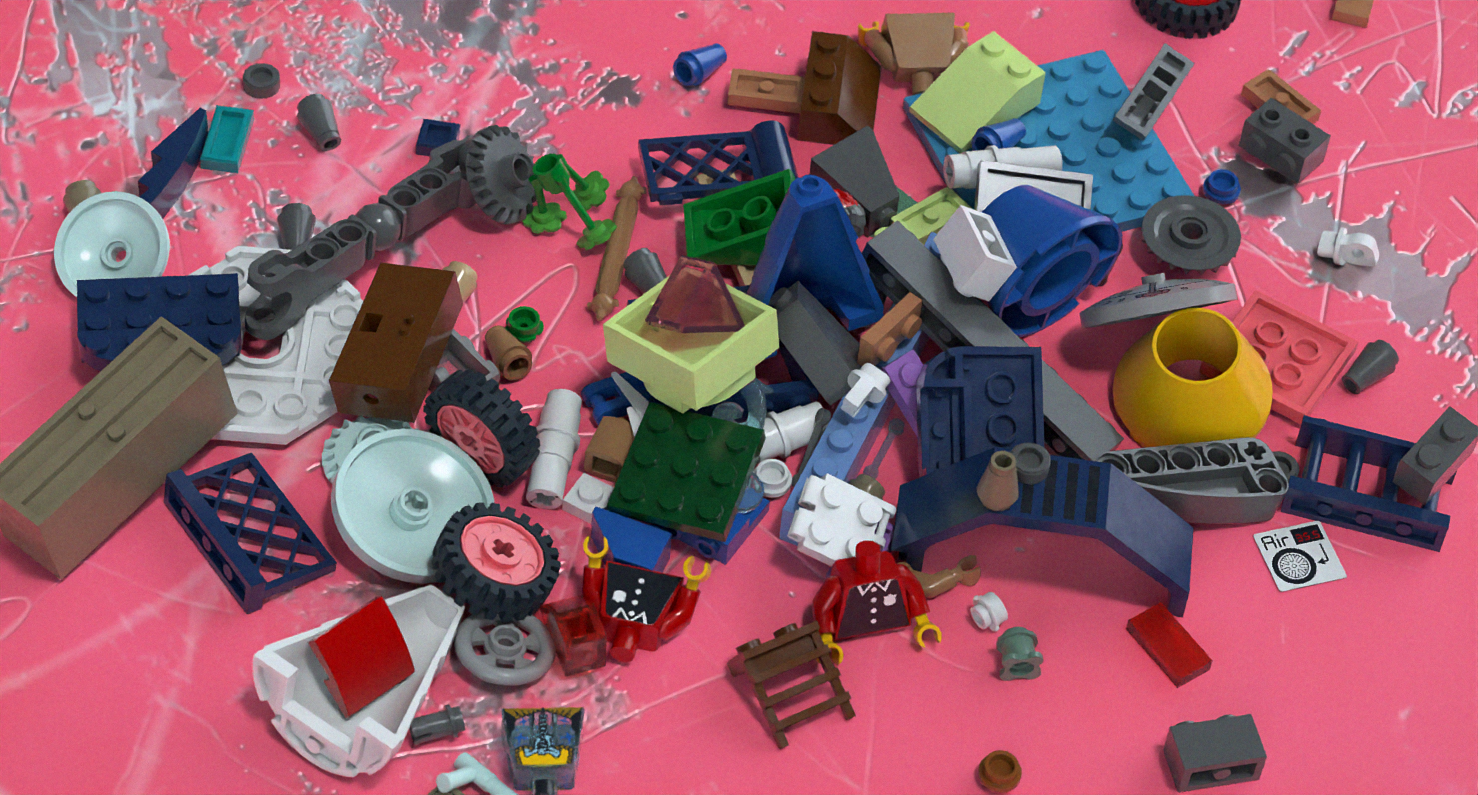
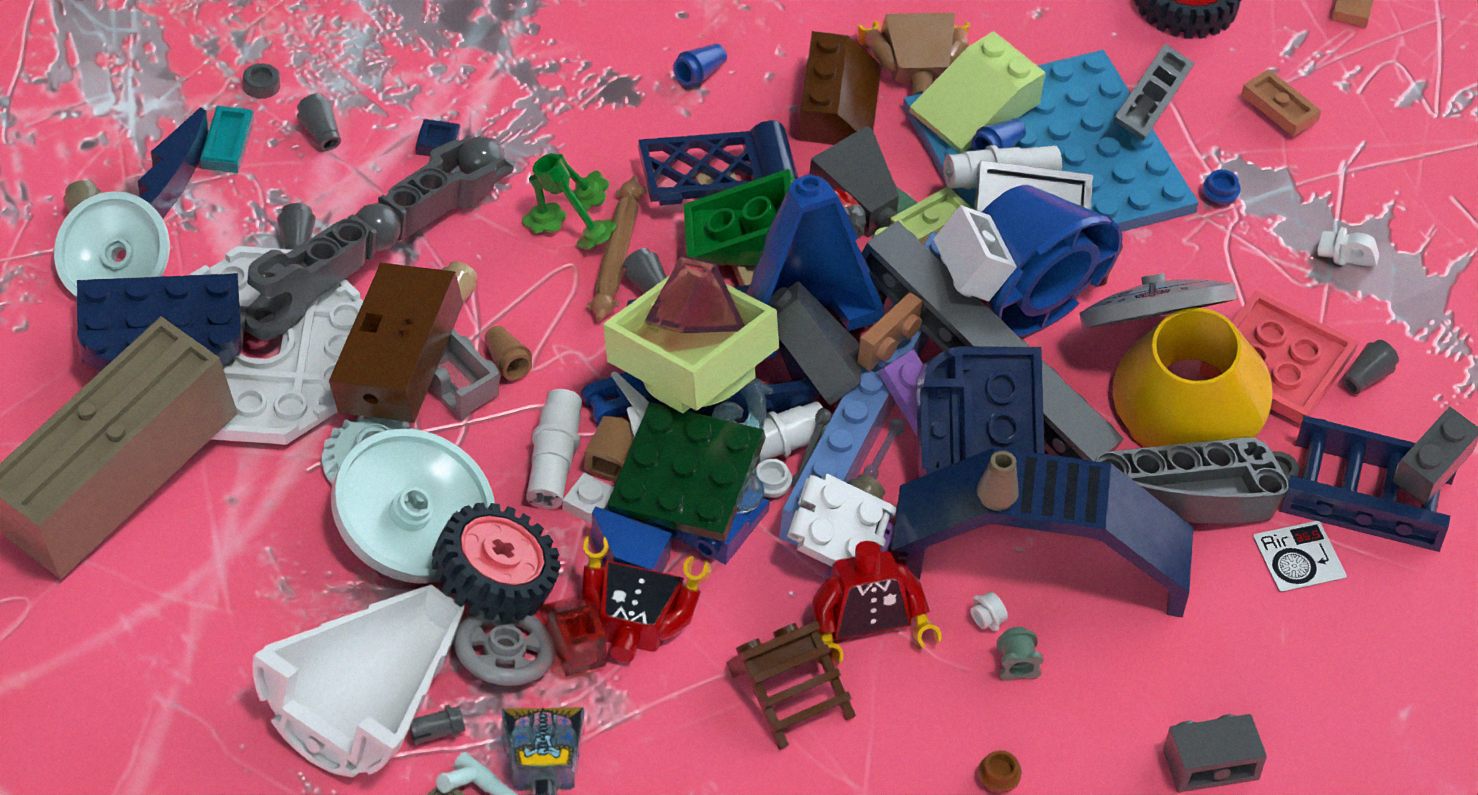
(216, 539): dark blue fence -> none
(363, 656): red slope -> none
(483, 425): black wheel -> none
(500, 173): dark grey gear -> none
(524, 324): green plate -> none
(766, 90): nougat plate -> none
(865, 384): white piece -> none
(947, 579): medium nougat arm -> none
(1031, 462): dark grey tile -> none
(1169, 644): clear red tile -> none
(1191, 233): dark grey gear -> none
(1284, 140): dark grey brick -> none

